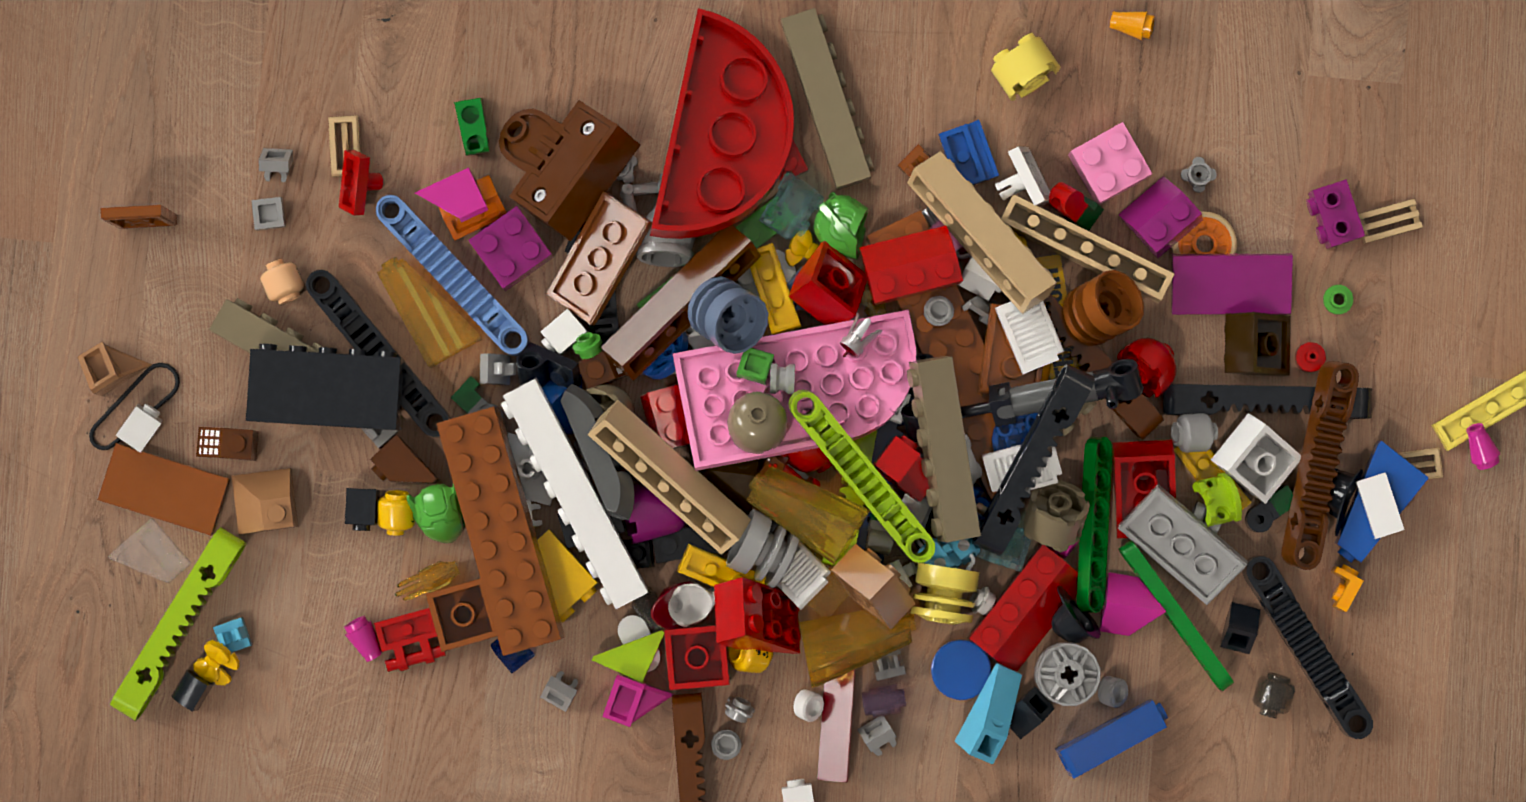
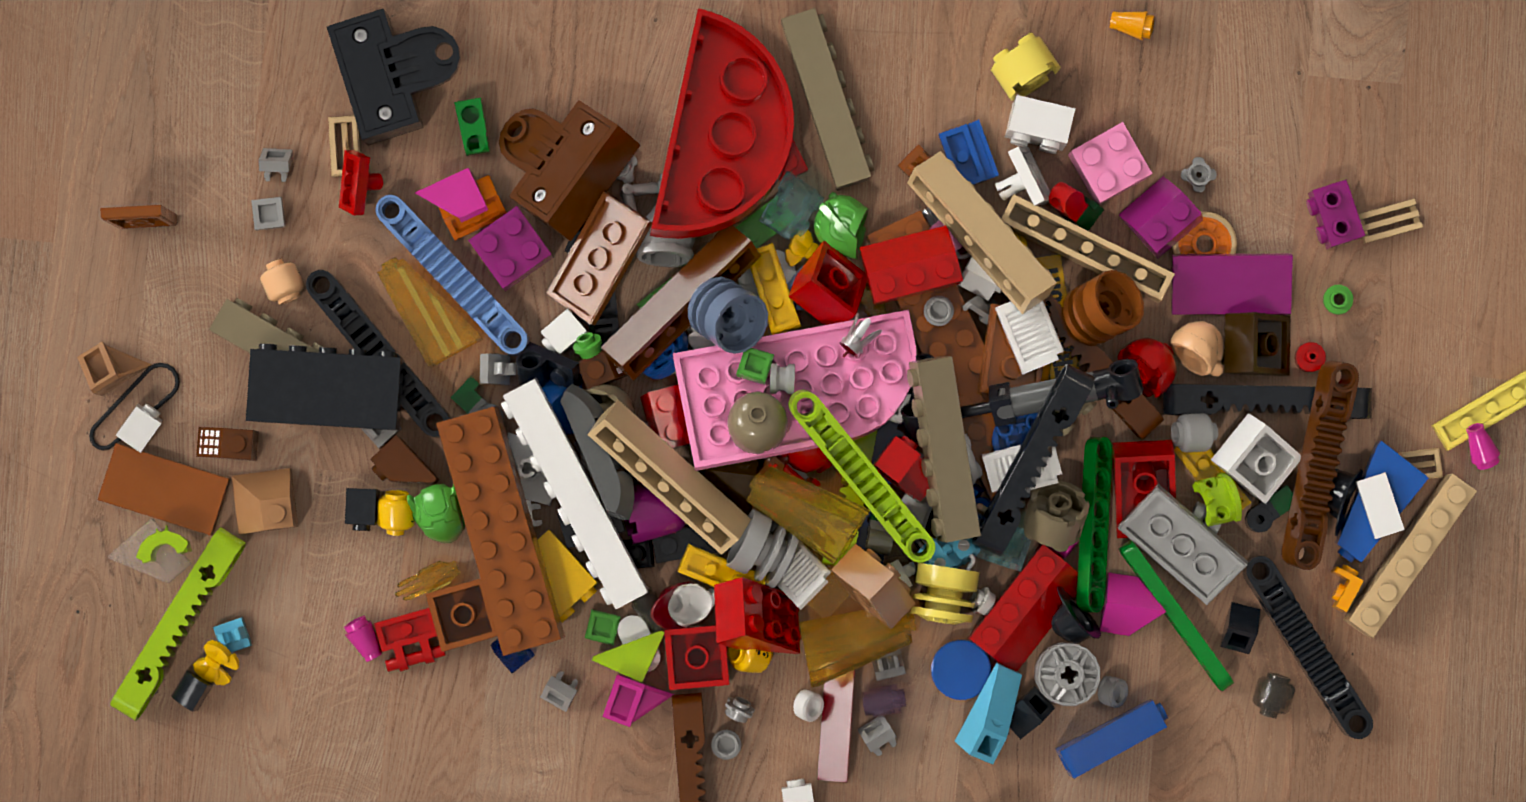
(149, 547): none -> lime piece
(388, 70): none -> black brick
(602, 627): none -> bright green tile
(1039, 124): none -> white brick
(1199, 348): none -> light nougat piece
(1409, 555): none -> tan brick

